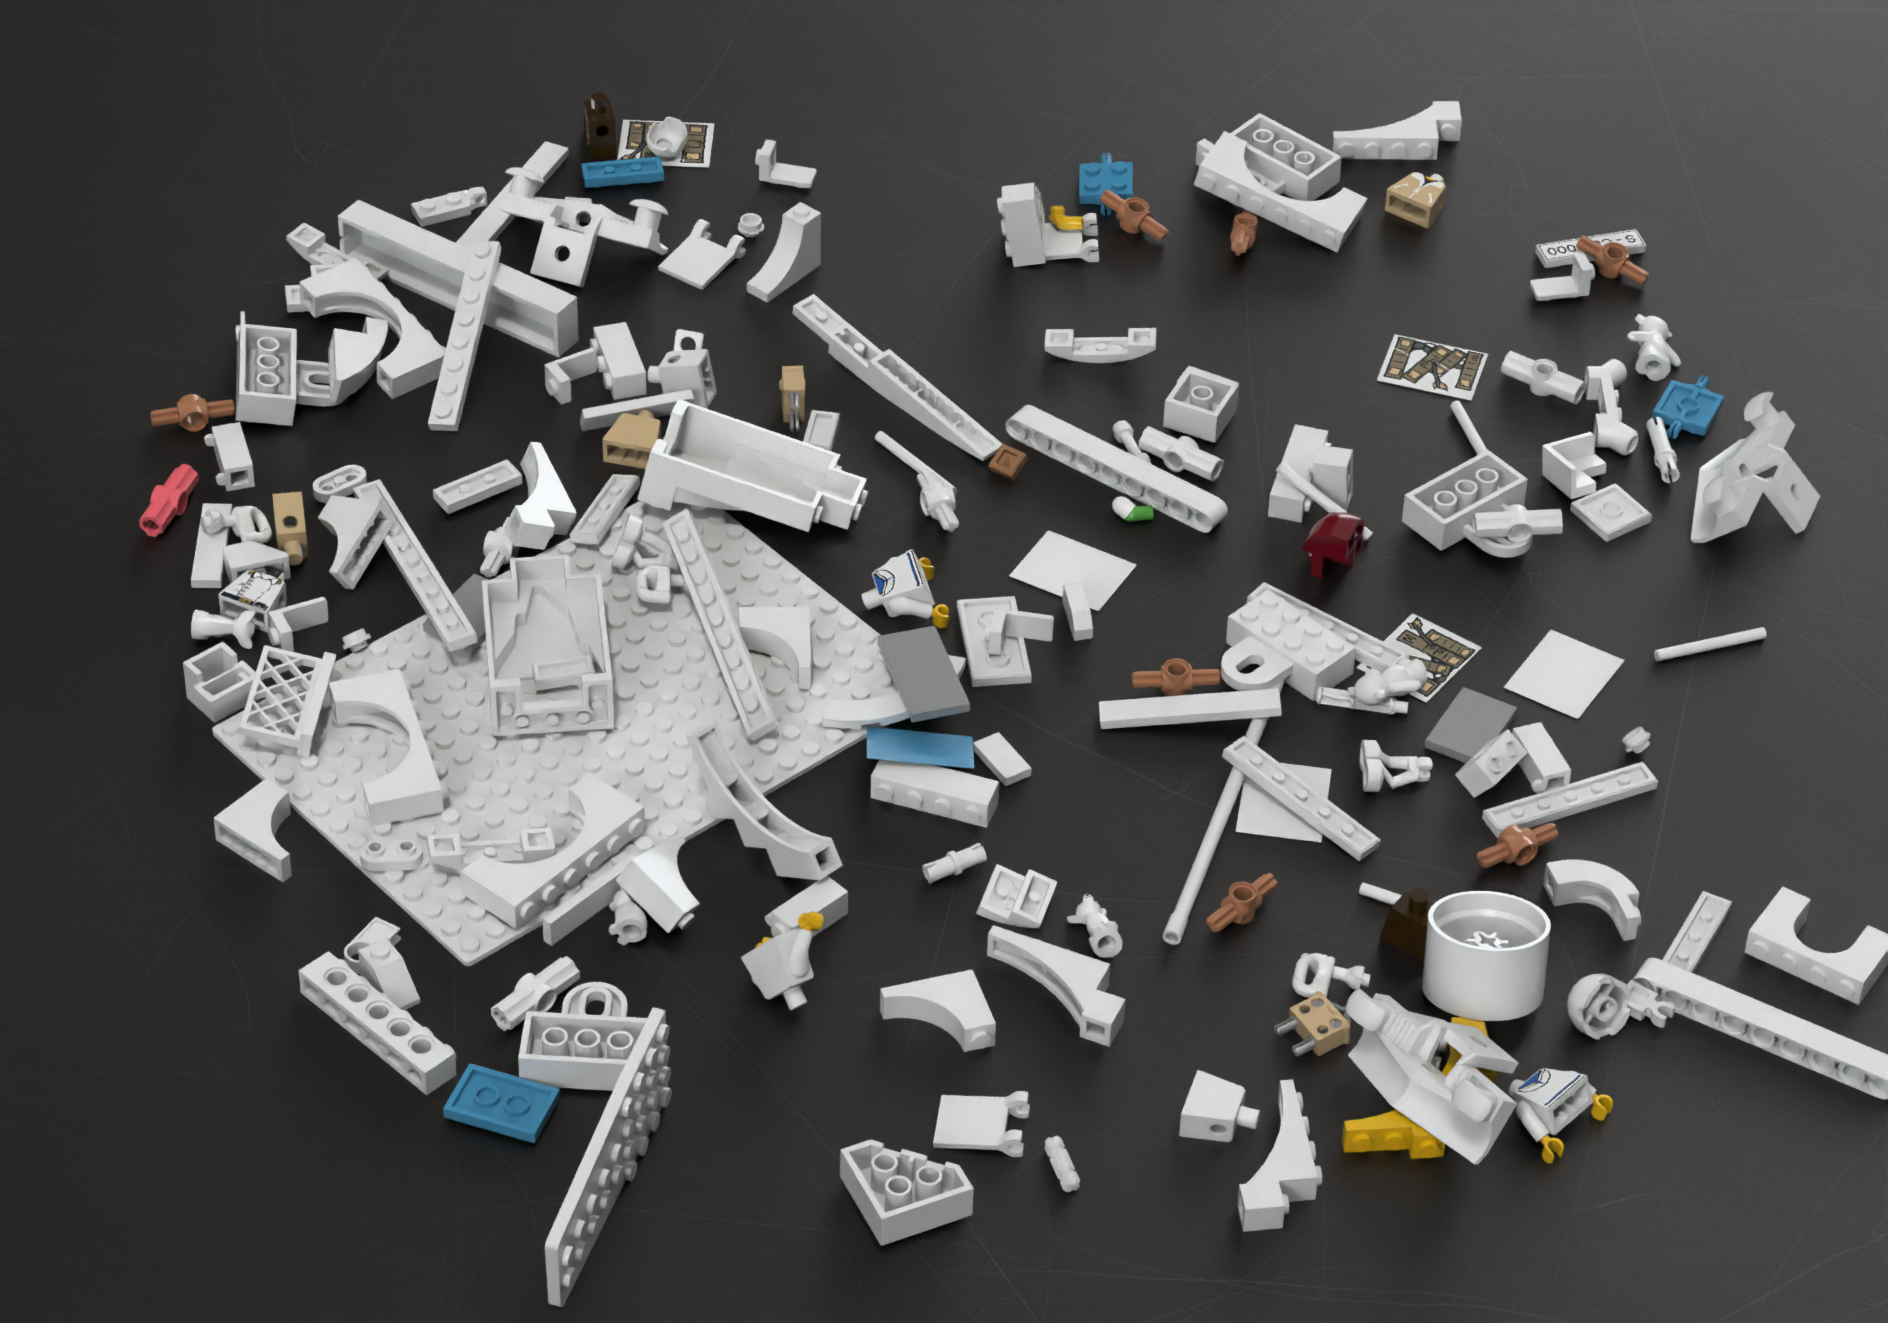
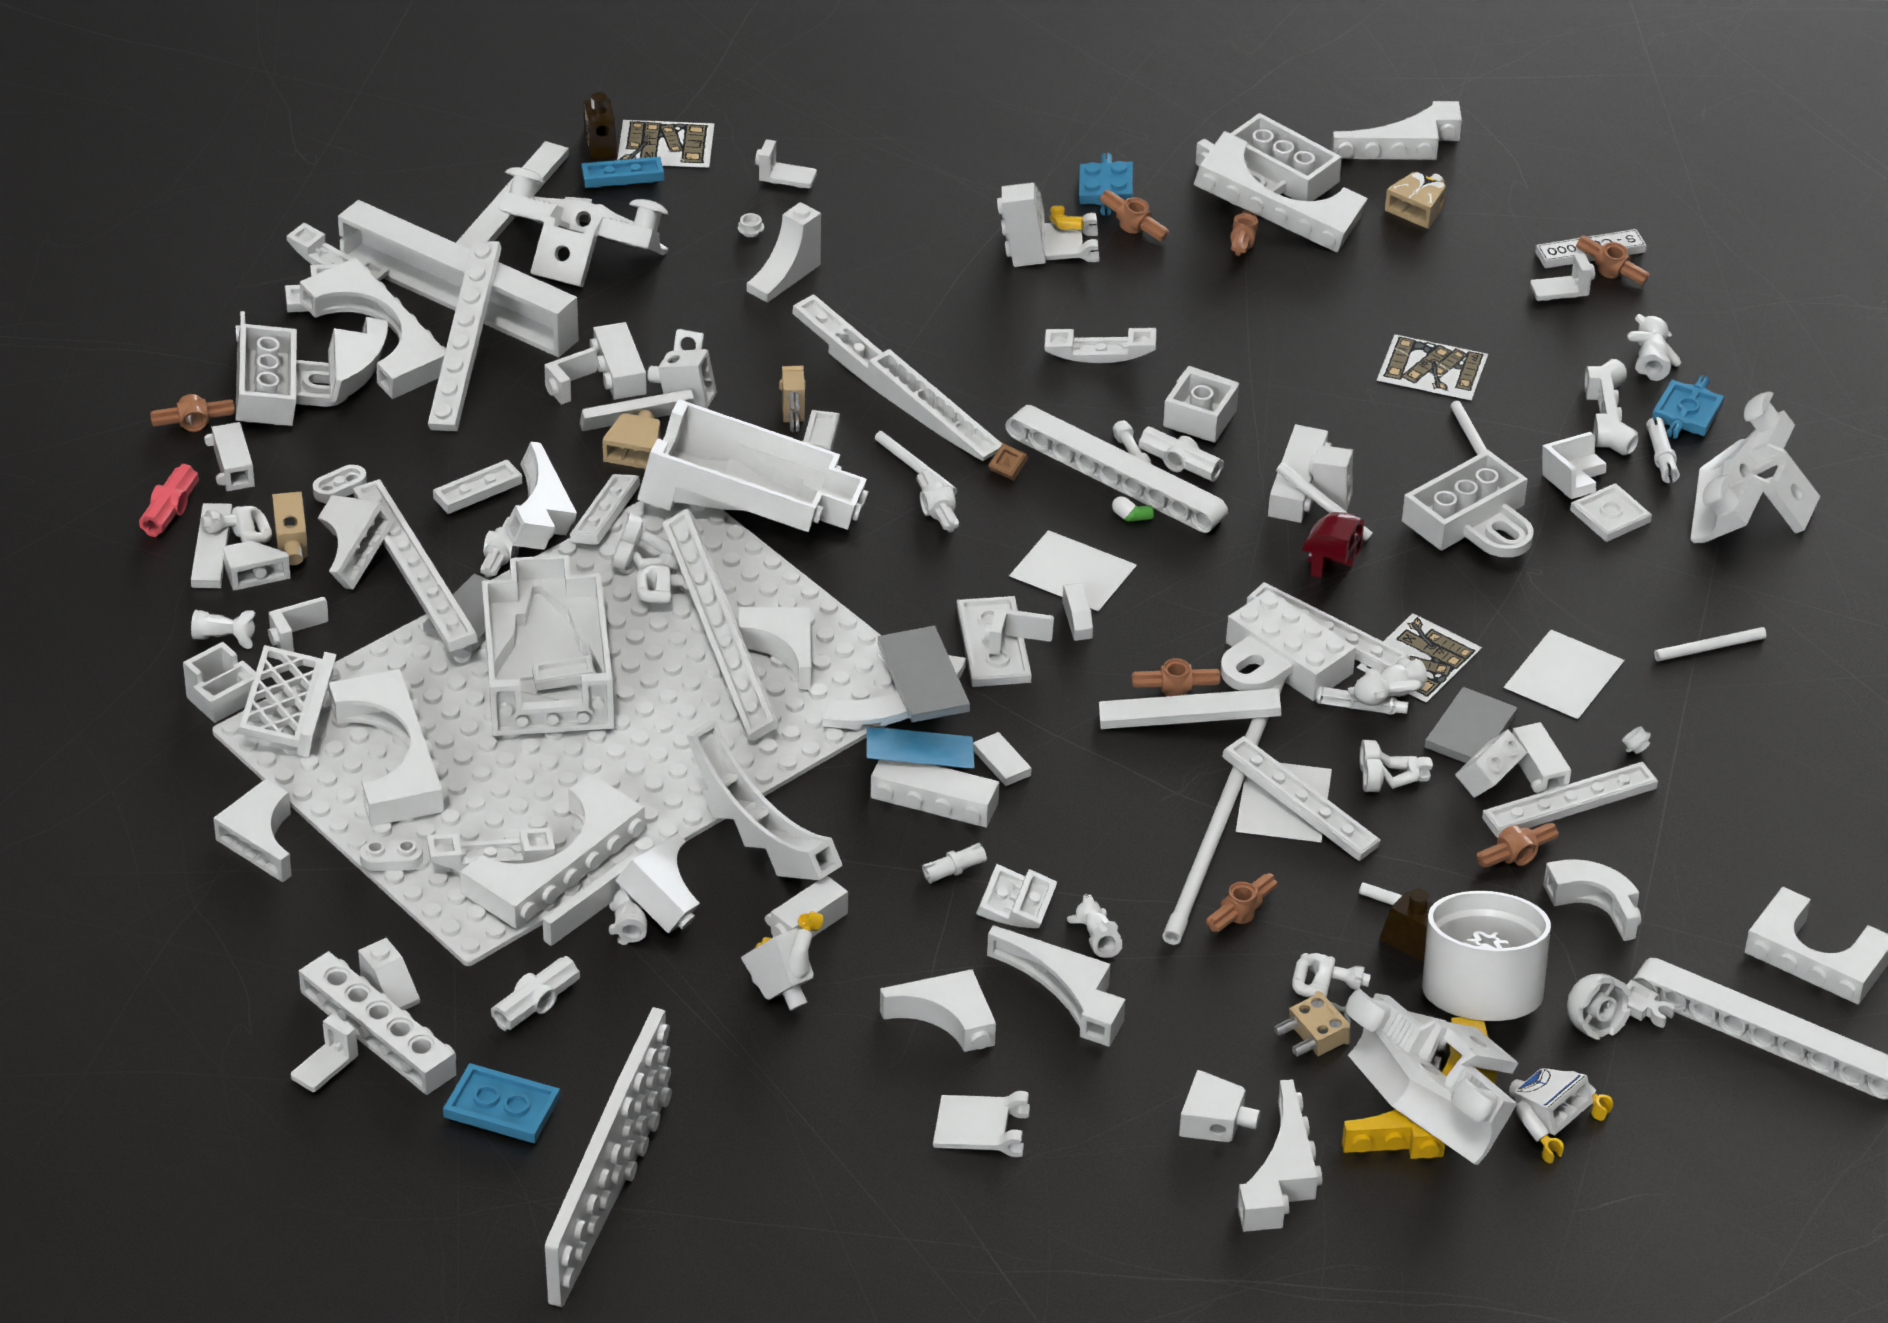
(256, 593): white torso -> none
(331, 1058): none -> white bracket
(356, 640): white plate -> none
(373, 932): white piece -> none
(448, 206): white hinge -> none
(577, 1047): white brick -> none
(667, 137): white hair -> none
(699, 259): white flag -> none
(903, 1190): white brick -> none
(905, 589): white torso -> none
(1062, 1164): white axle -> none
(1517, 523): white piece -> none
(1543, 377): white piece -> none
(1698, 932): white tile -> none

